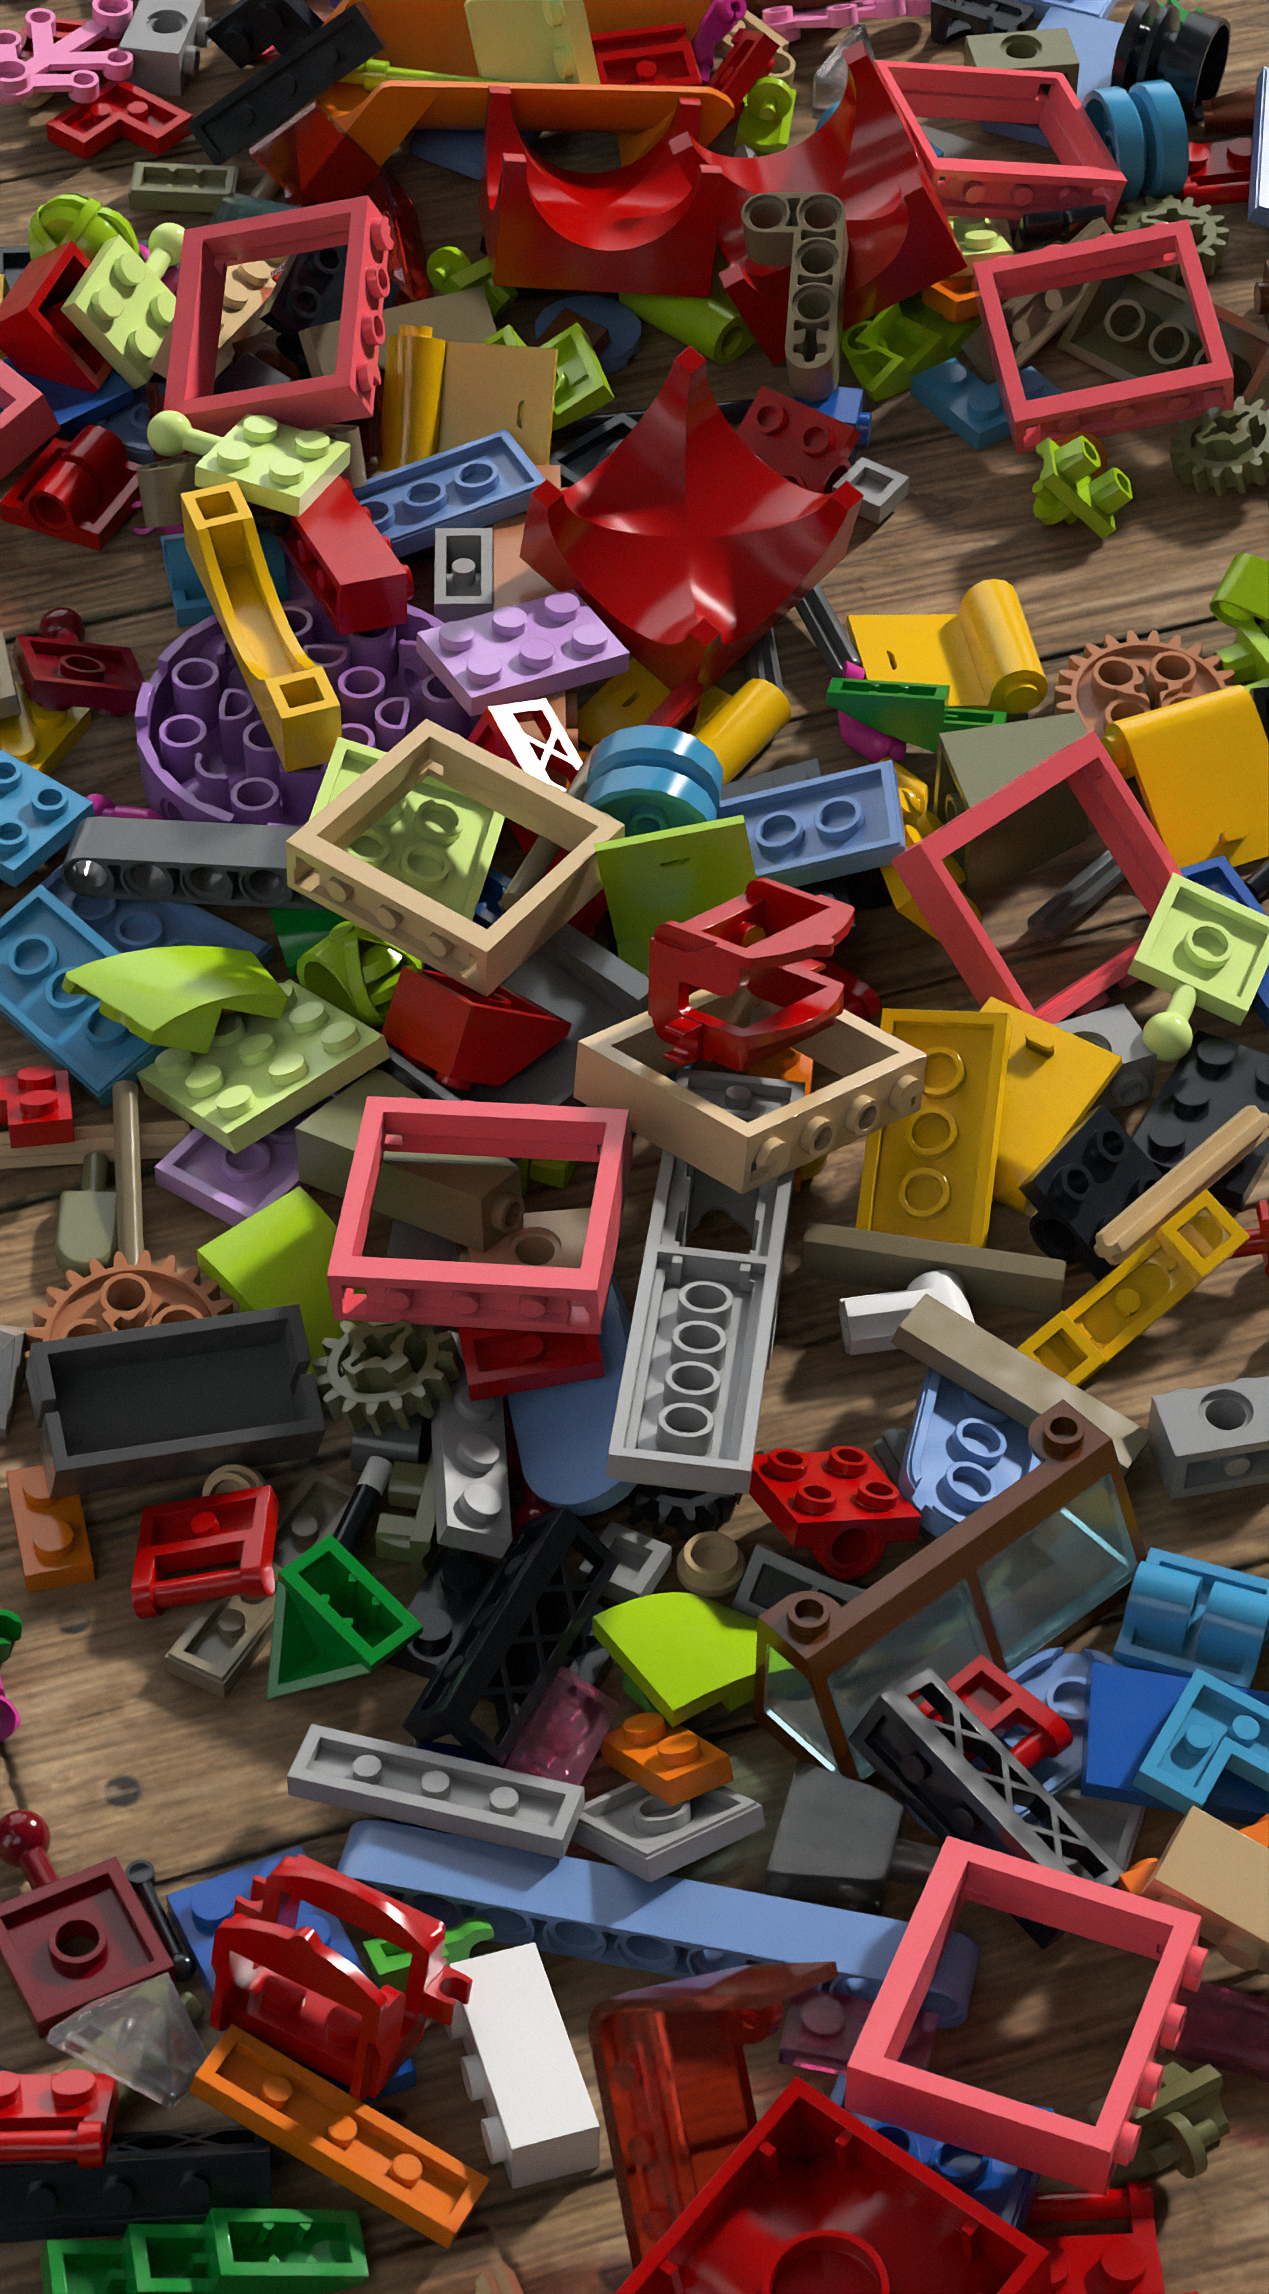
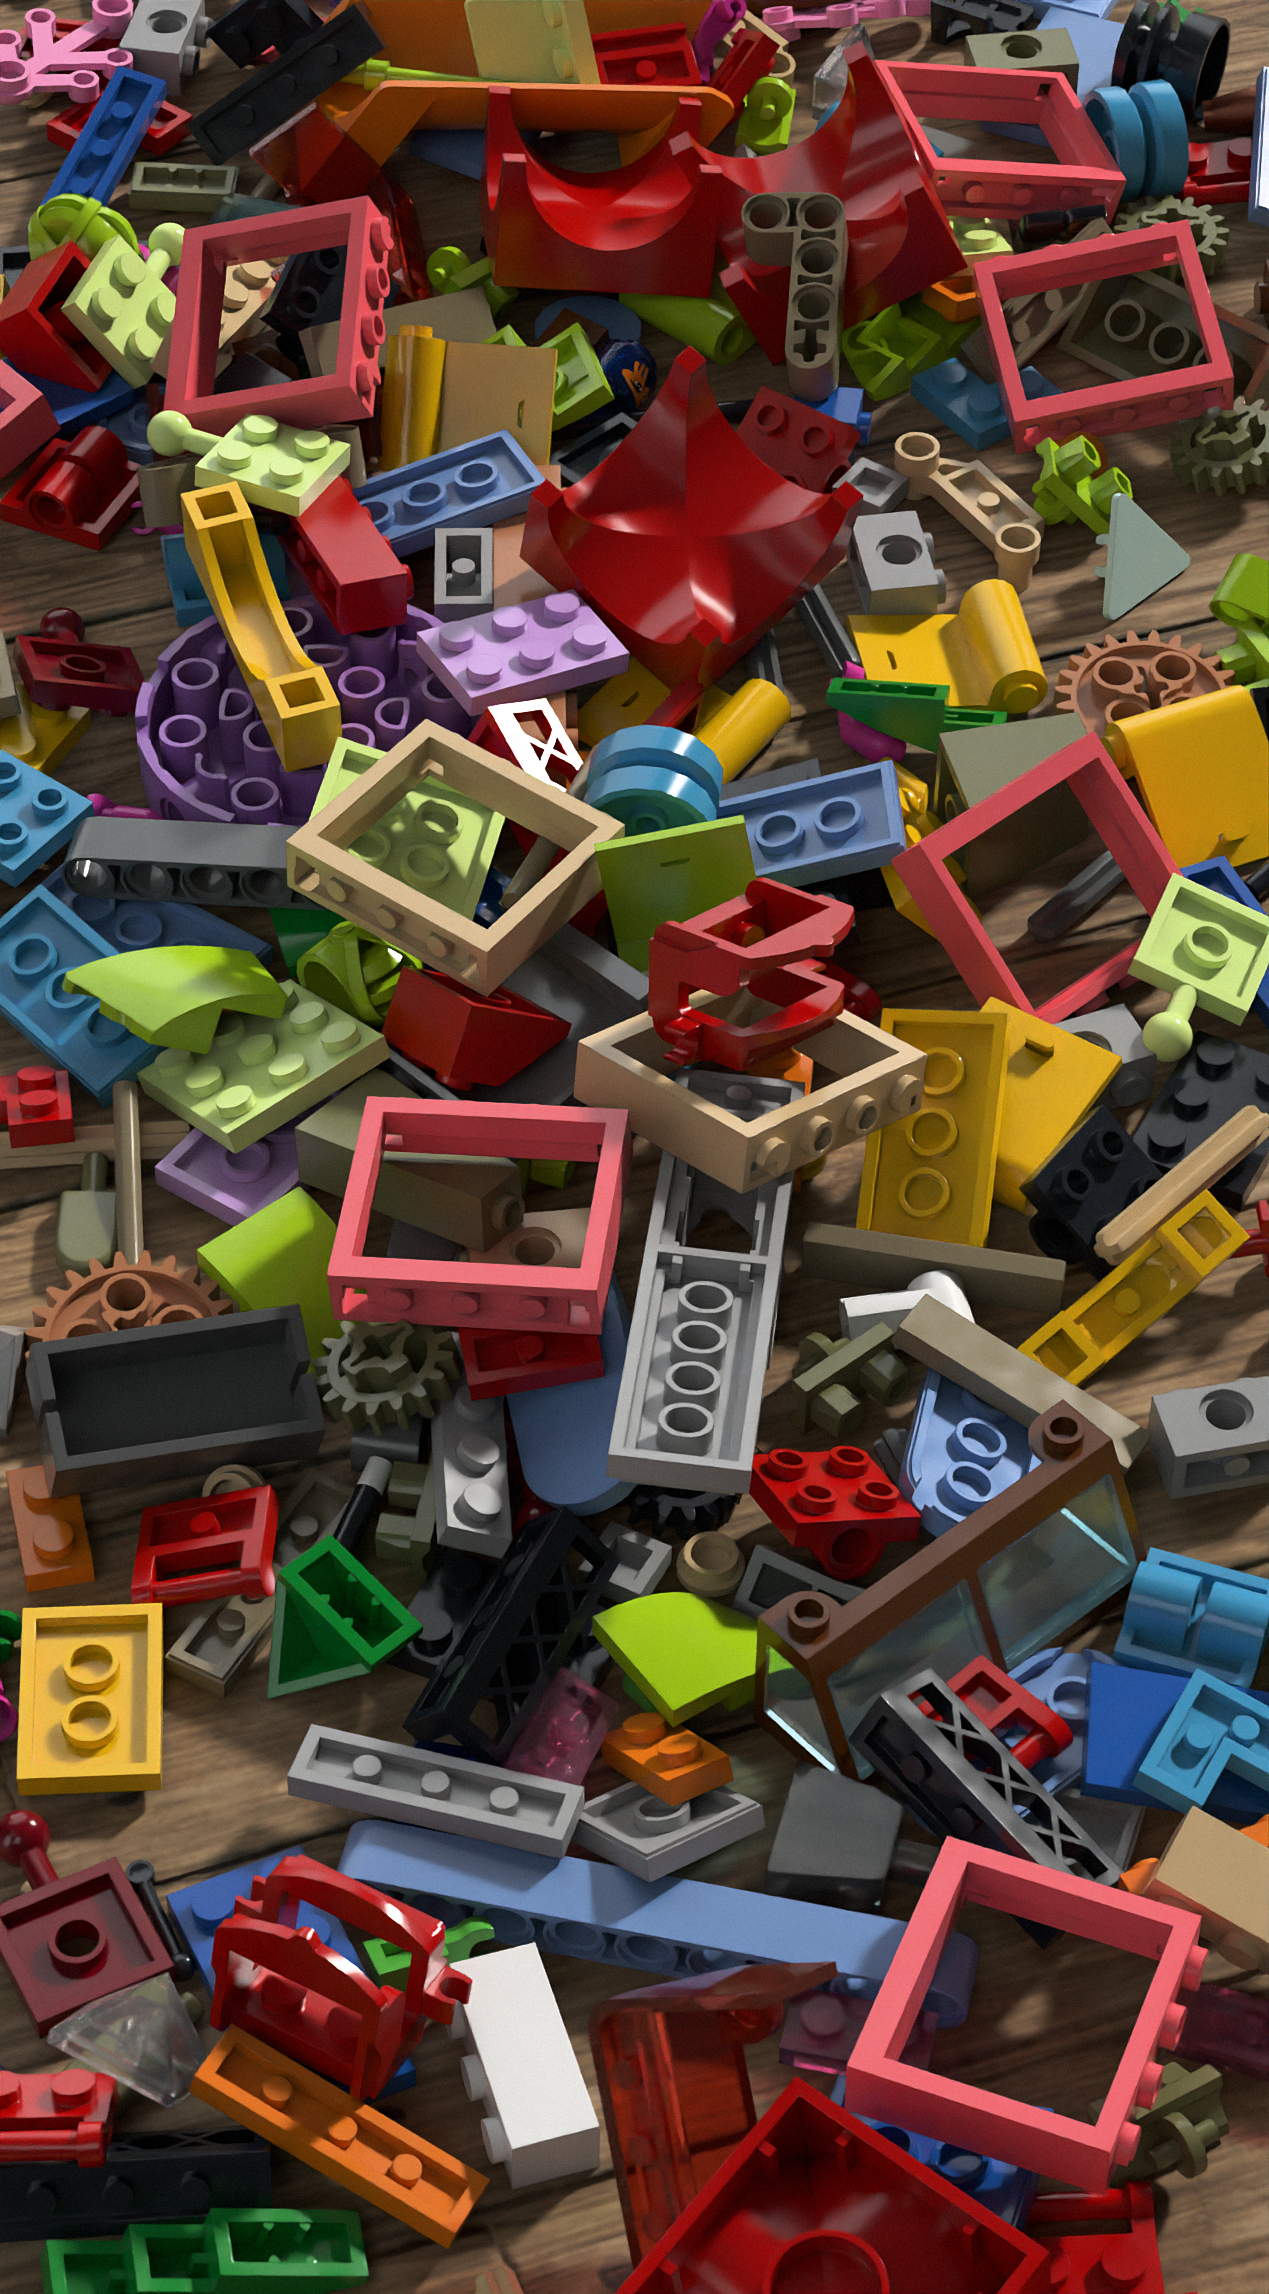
(90, 1699): none -> yellow plate
(110, 136): none -> blue plate
(629, 373): none -> clear blue head
(840, 1373): none -> olive hips
(894, 565): none -> light grey brick
(976, 501): none -> tan plate
(1138, 557): none -> light aqua piece

